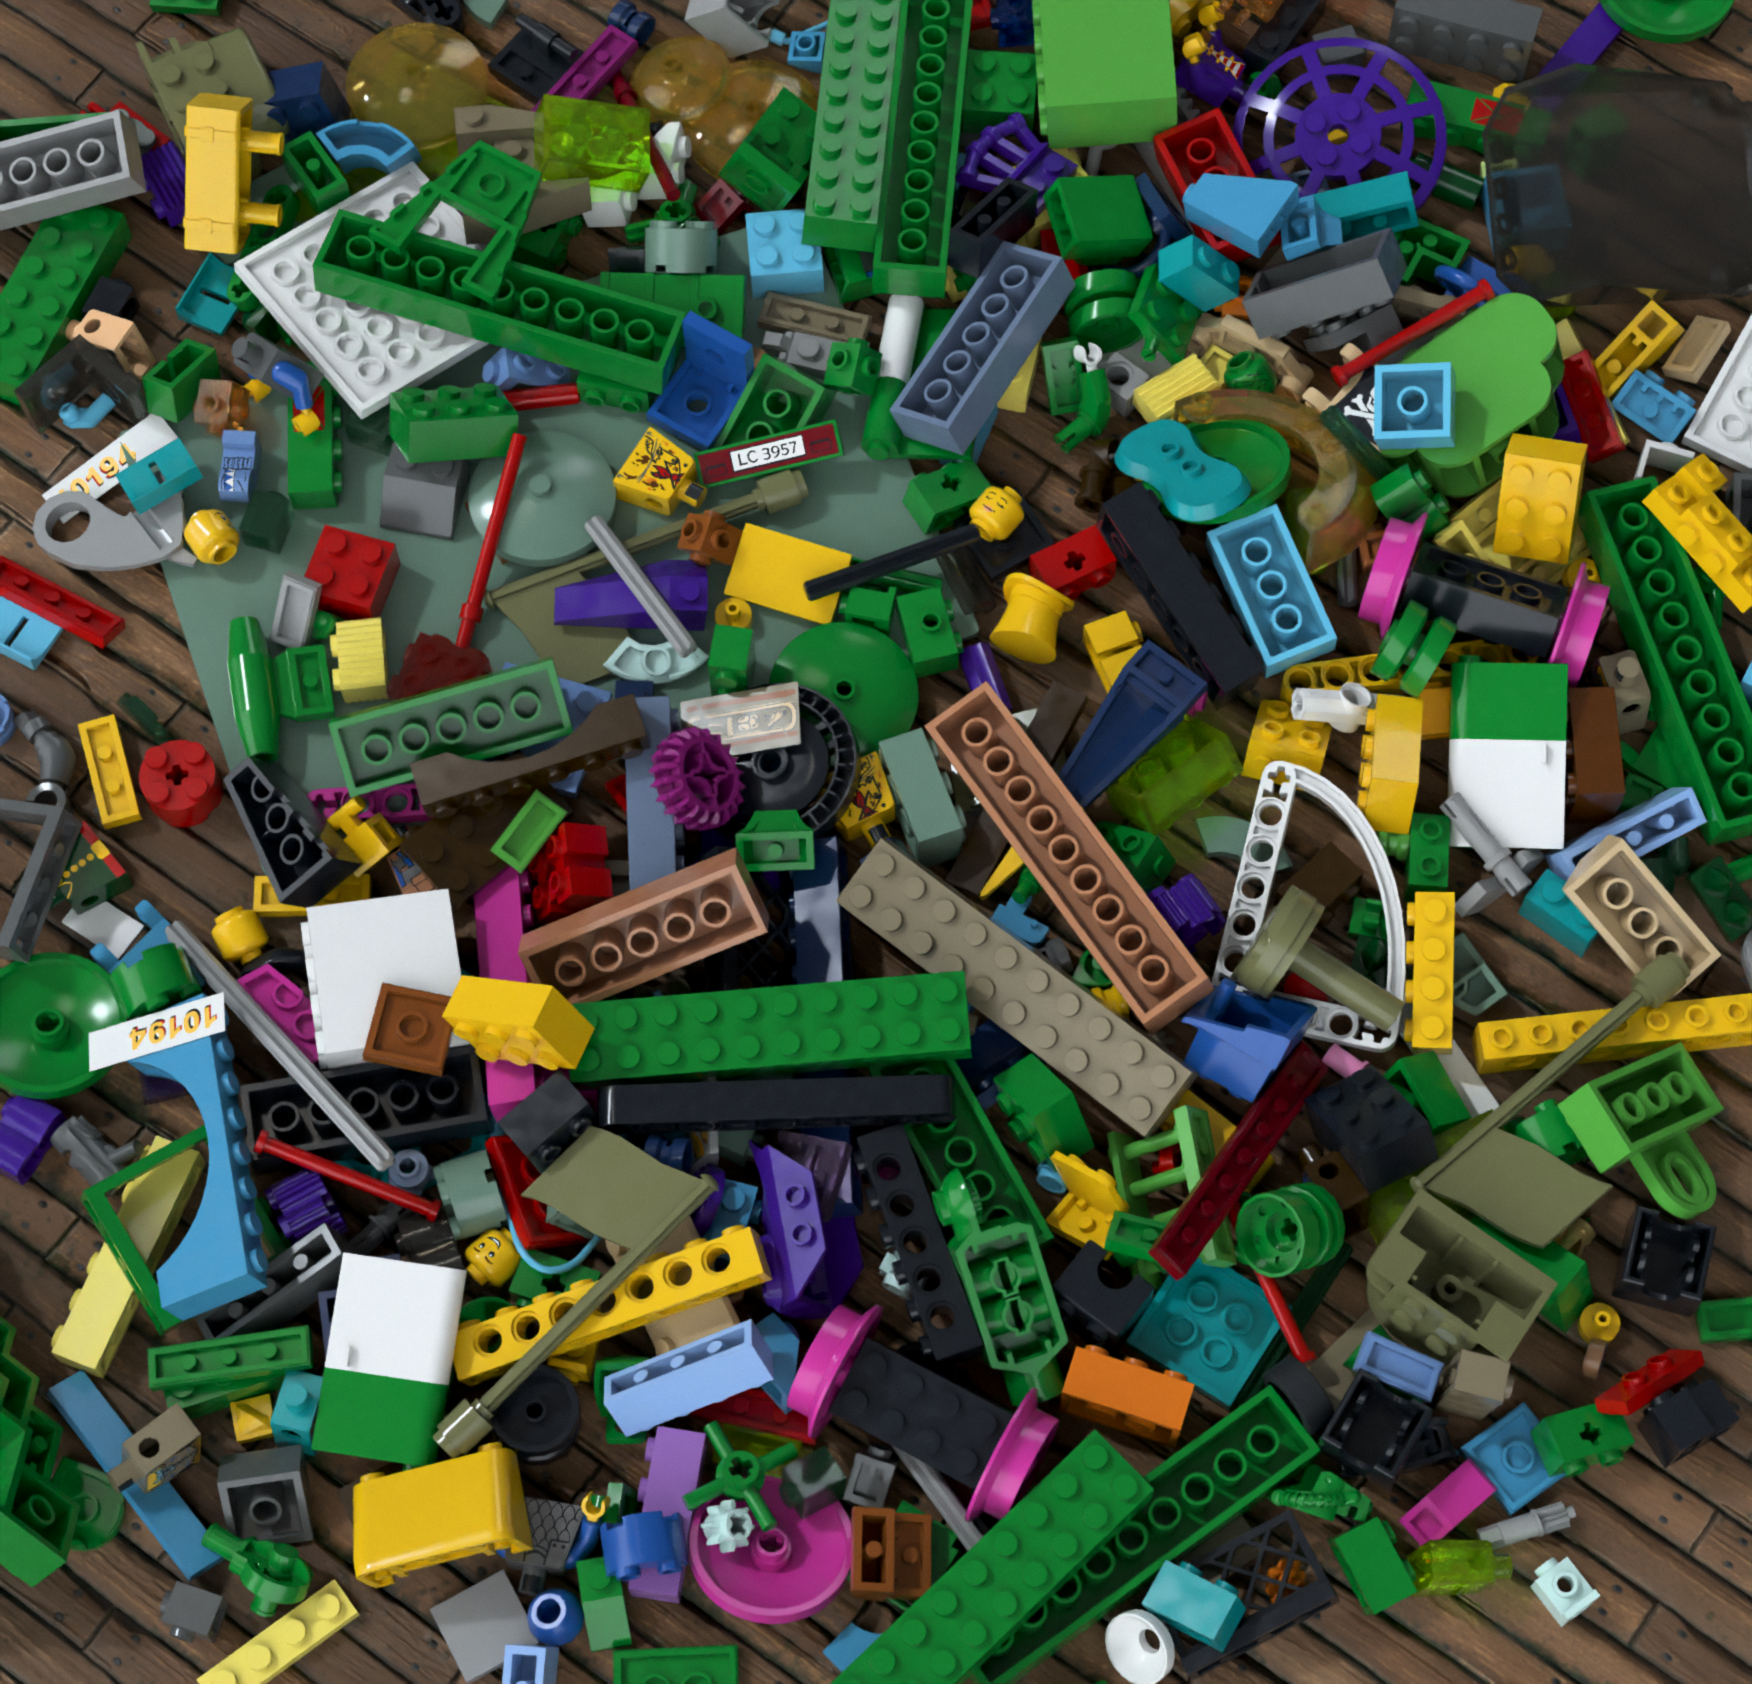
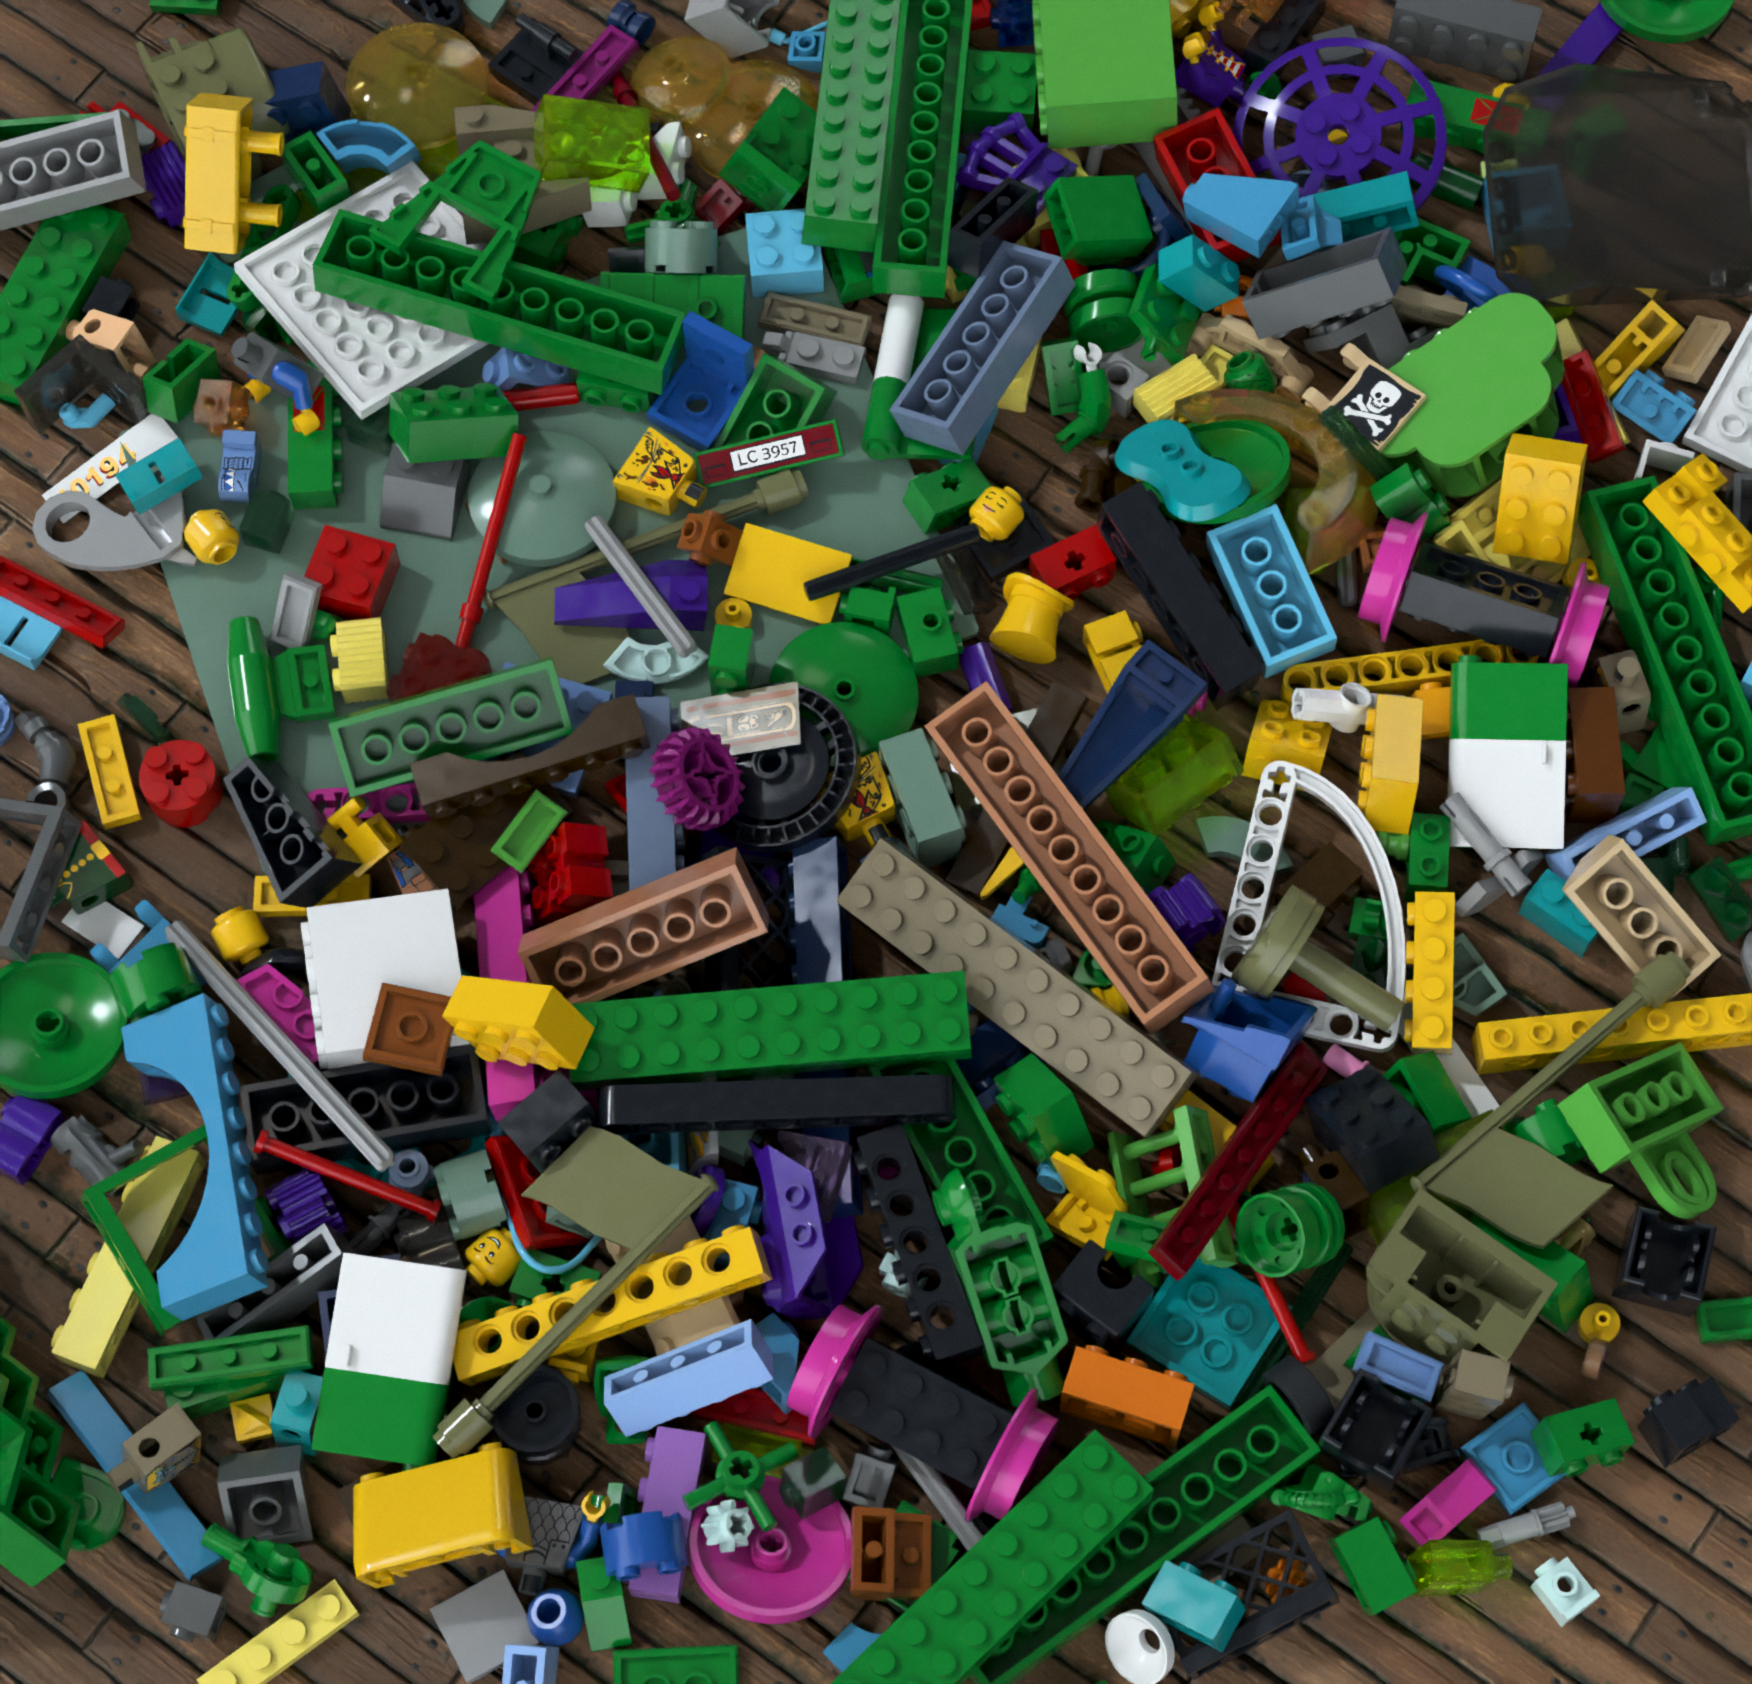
(156, 1031): white sticker -> none
(673, 1154): dark blue wheel -> none
(776, 842): green slope -> none
(853, 367): green brick -> none
(1409, 646): green wheel -> none
(1413, 332): red bar -> none
(1414, 406): medium azure brick -> none
(1649, 1381): red plate -> none

